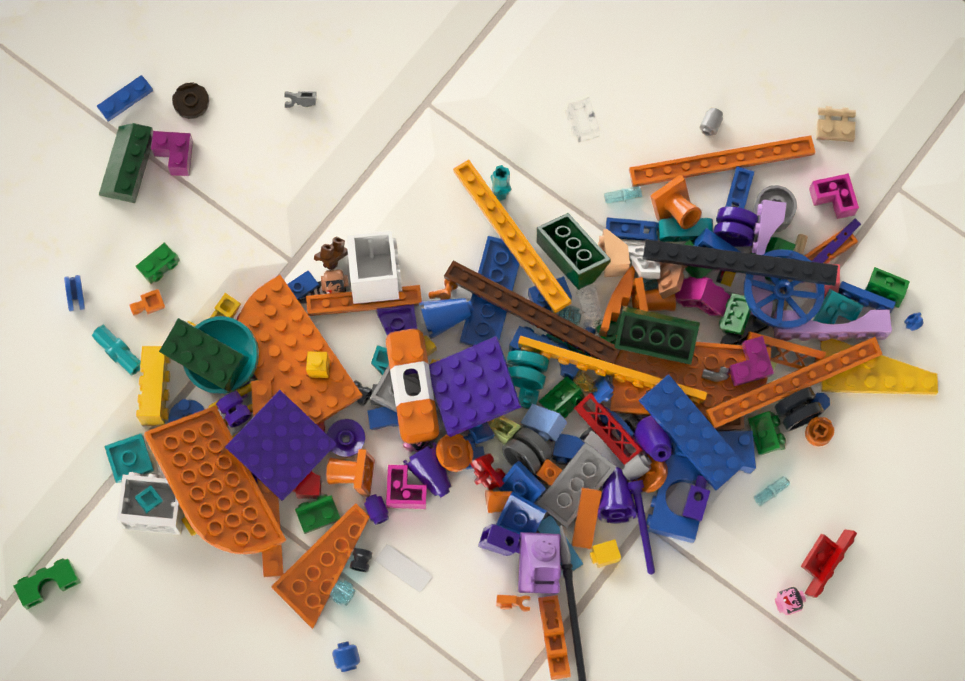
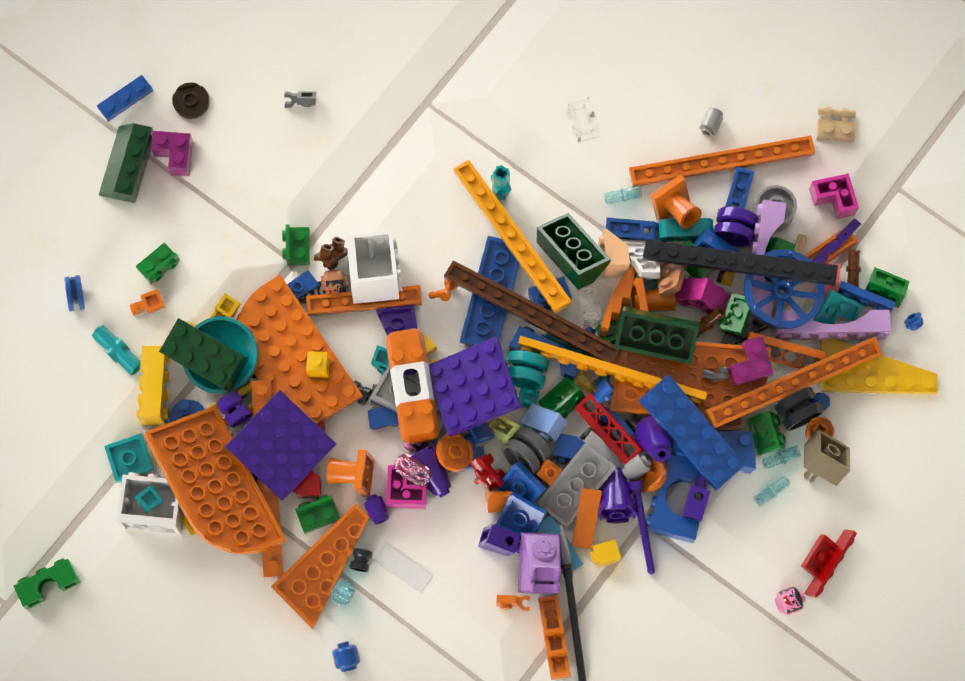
(297, 245): none -> green bracket
(346, 428): dark purple dish -> none
(412, 470): none -> clear pink plate
(444, 314): blue cone -> none
(571, 314): clear light blue gear -> none
(708, 322): none -> reddish brown pin
(781, 457): none -> clear light blue axle
(826, 458): none -> dark tan brick
(853, 267): none -> reddish brown pin

